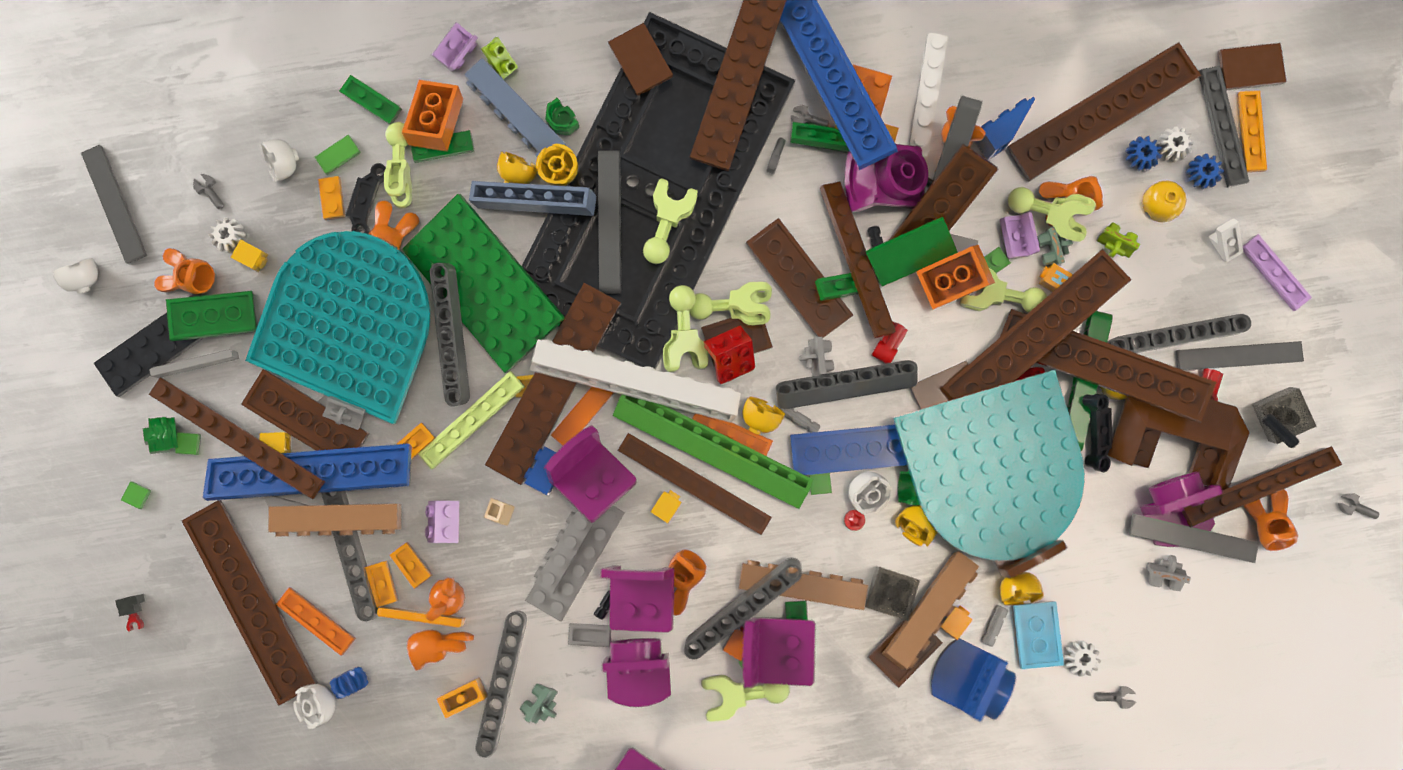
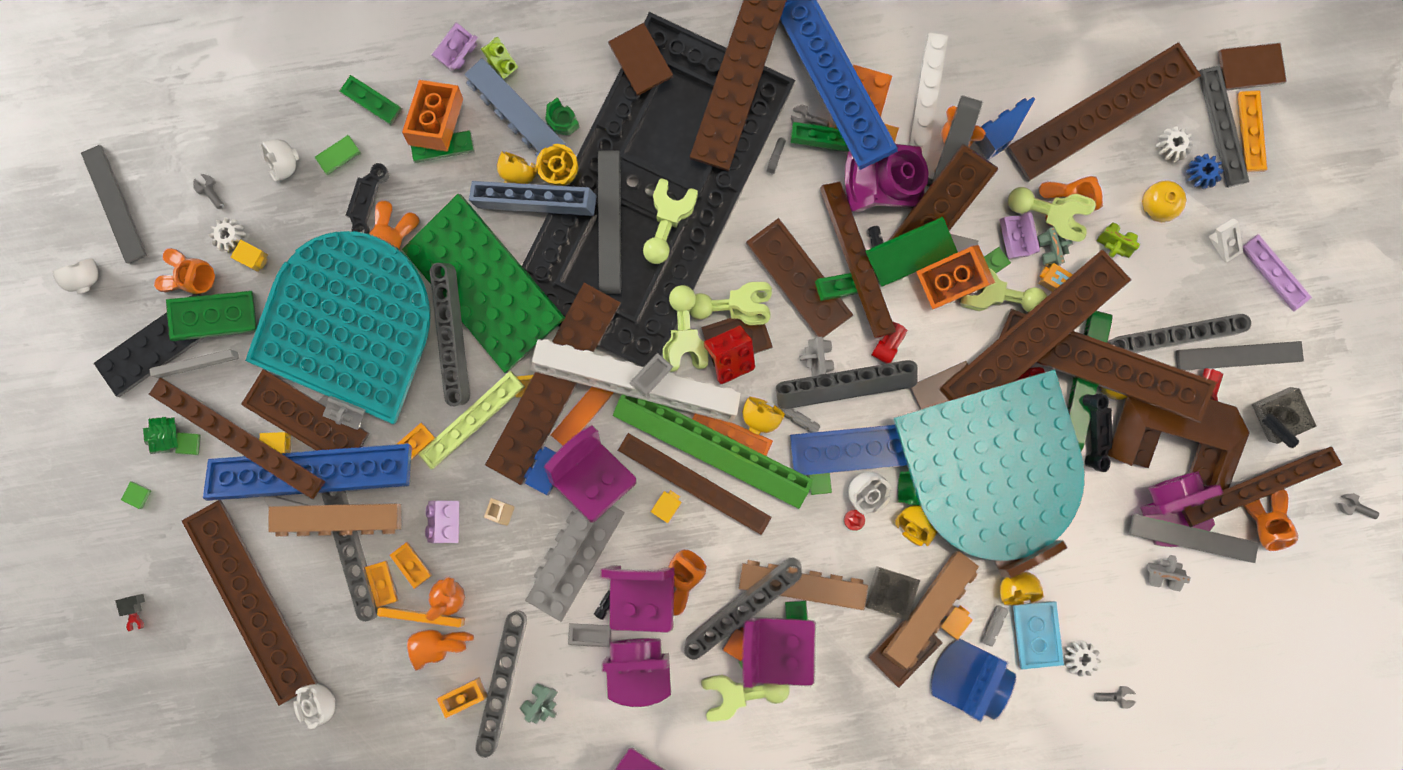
(315, 621): orange tile -> none
(331, 198): light orange plate -> none
(349, 682): blue gear -> none
(397, 172): yellowish green piece -> none
(651, 375): none -> light grey tile
(1138, 157): blue gear -> none

